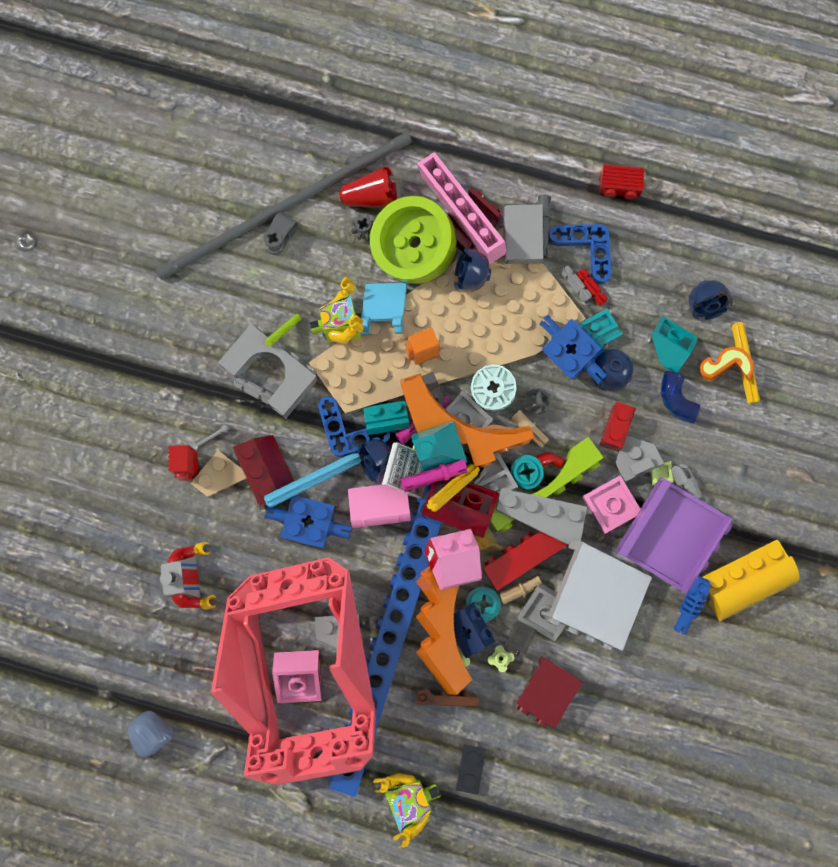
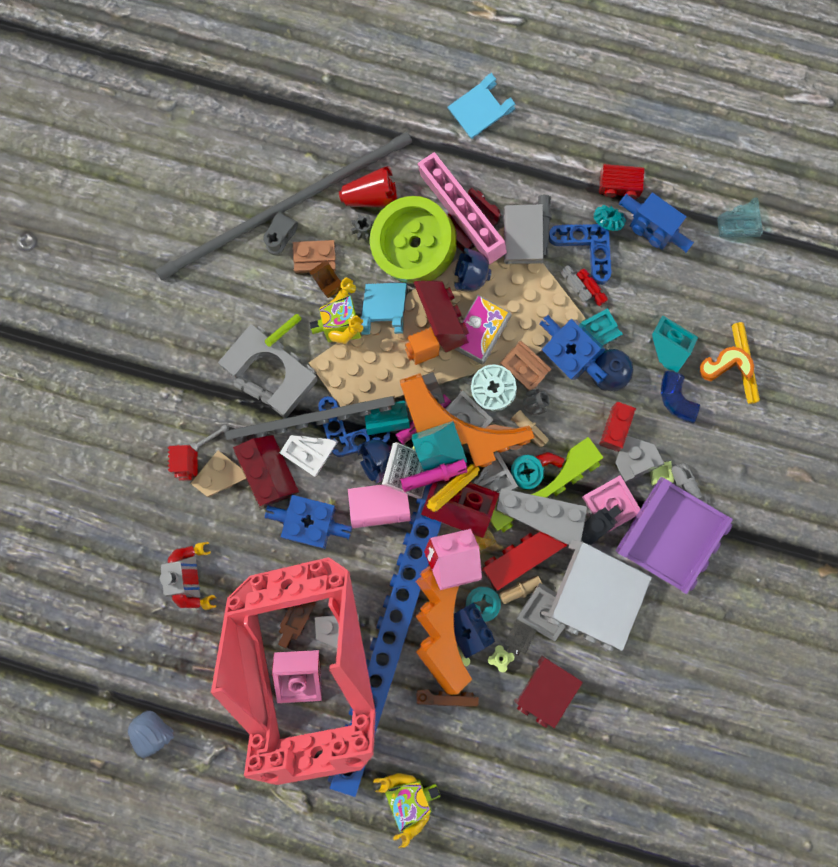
(294, 622): none -> reddish brown hinge
(302, 421): none -> dark grey plate
(308, 452): none -> white wing
(312, 253): none -> nougat plate
(312, 479): medium azure axle -> none
(326, 279): none -> reddish brown bracket
(442, 314): none -> dark red slope
(470, 769): black plate -> none
(479, 108): none -> medium azure flag
(485, 325): none -> piece
(525, 366): none -> nougat plate
(600, 524): none -> black hinge
(614, 223): none -> teal gear
(657, 222): none -> blue brick
(692, 604): blue hinge -> none
(709, 299): dark blue cylinder -> none
(741, 221): none -> clear light blue wing
(751, 580): yellow brick -> none

